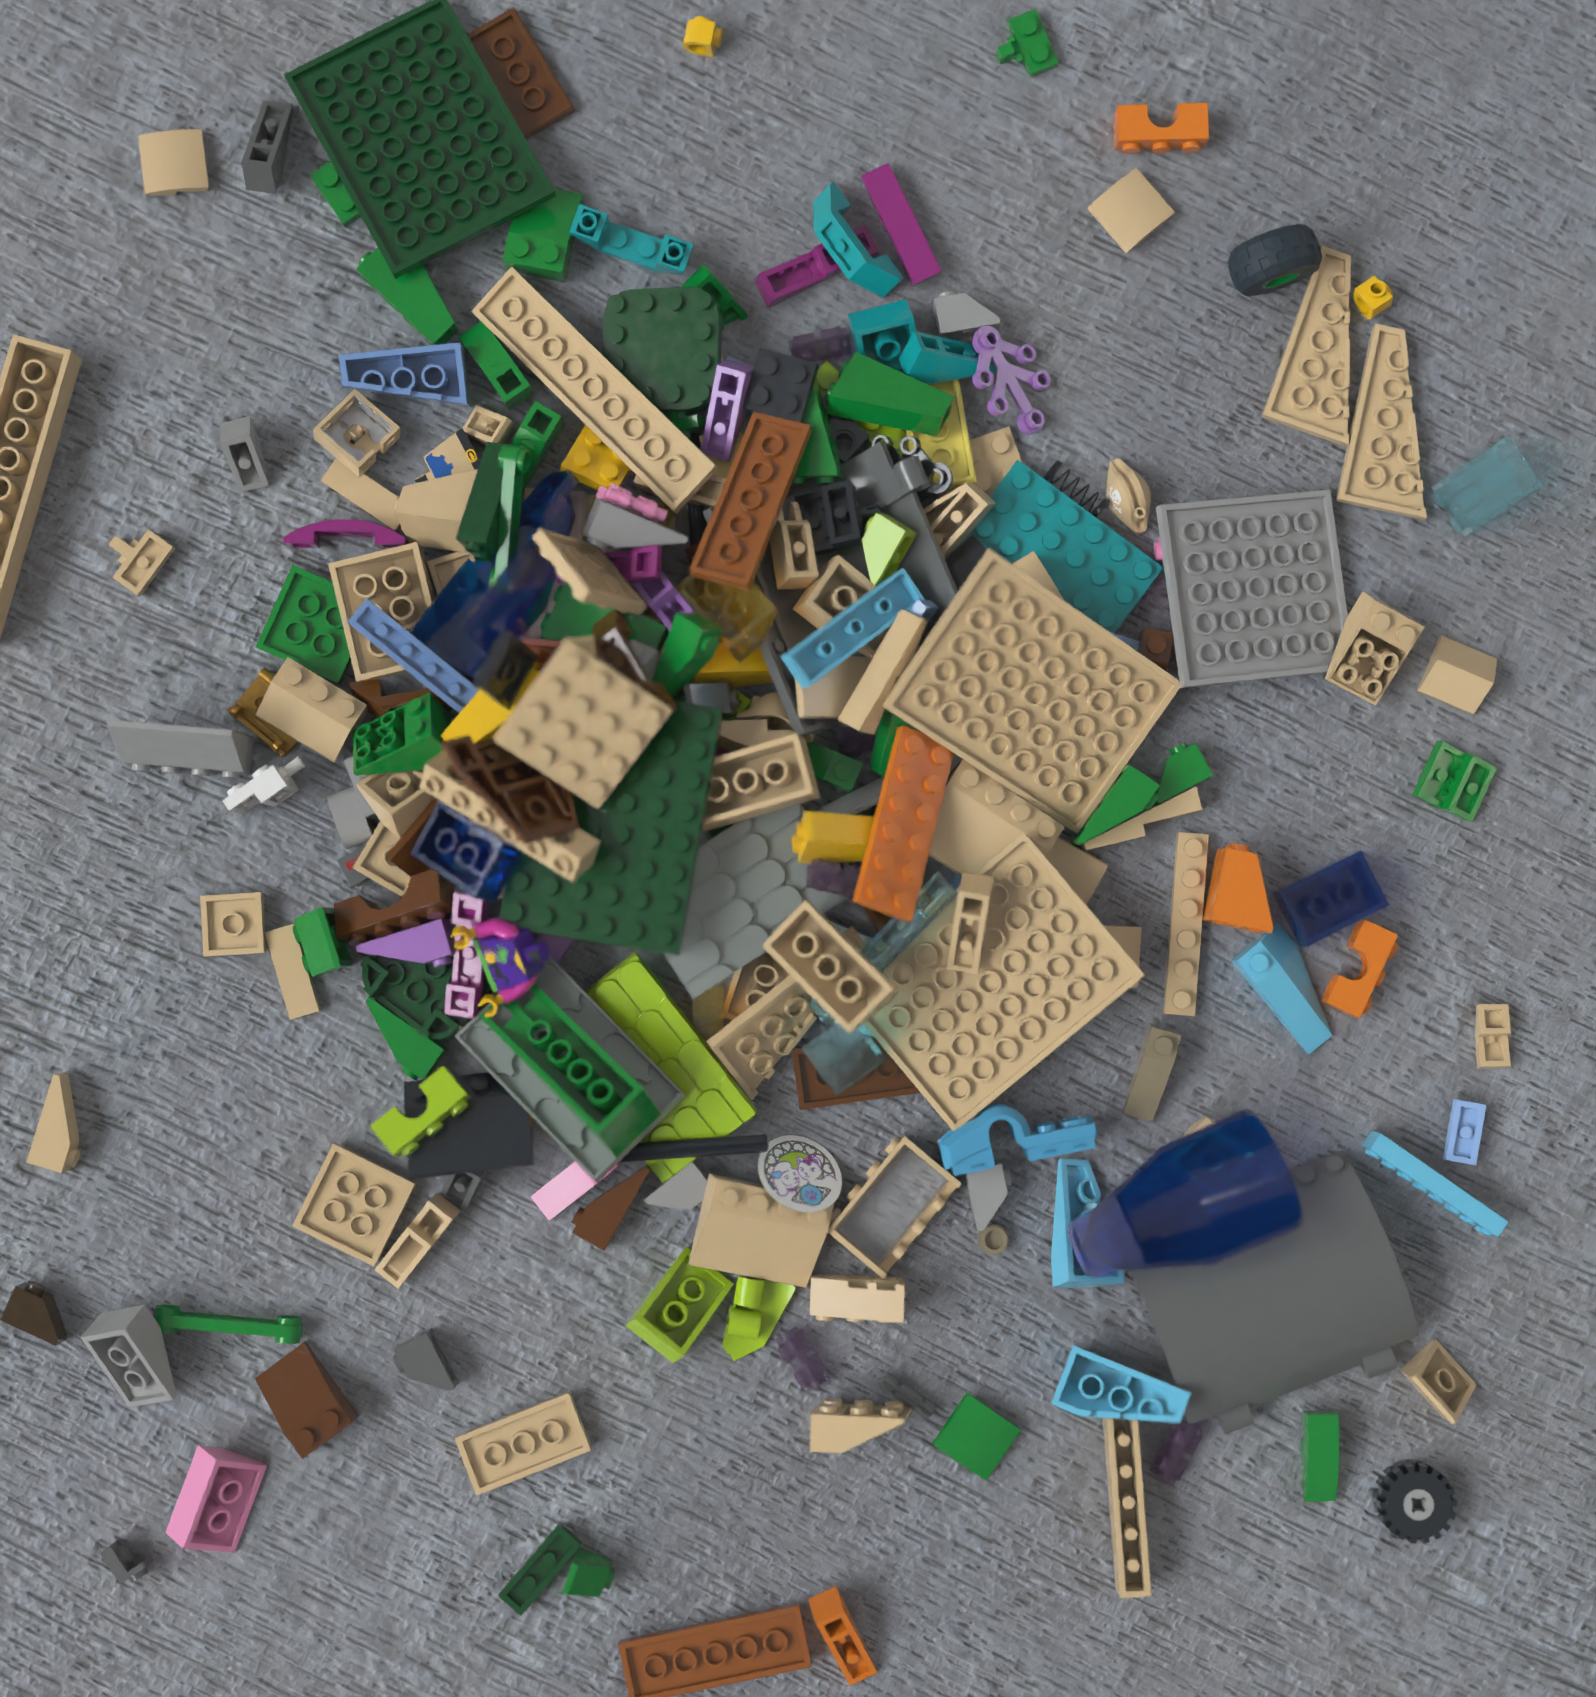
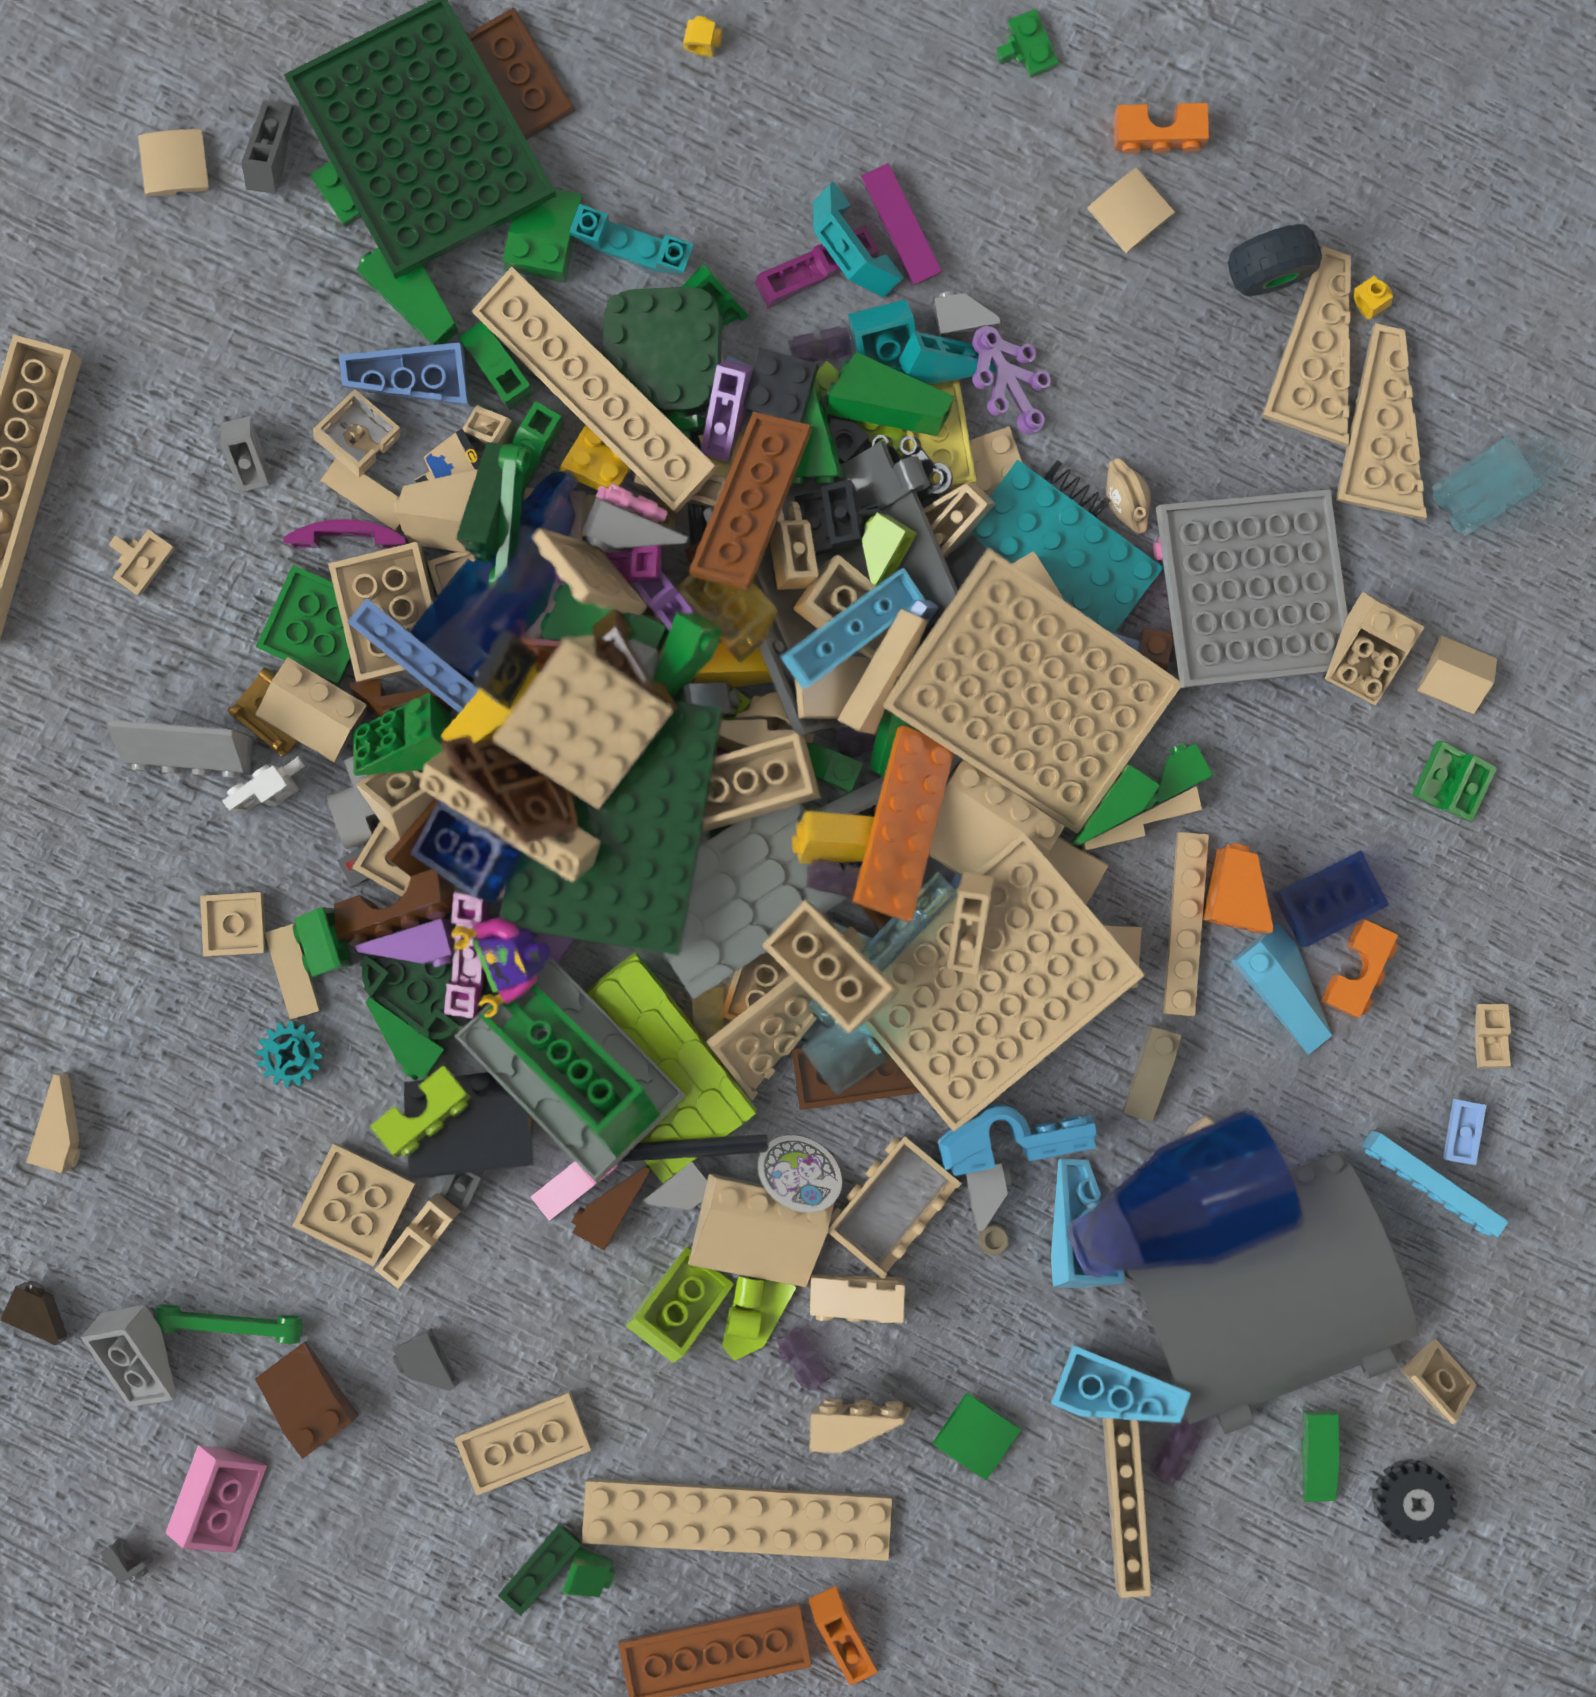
(278, 1048): none -> teal gear
(737, 1519): none -> tan plate

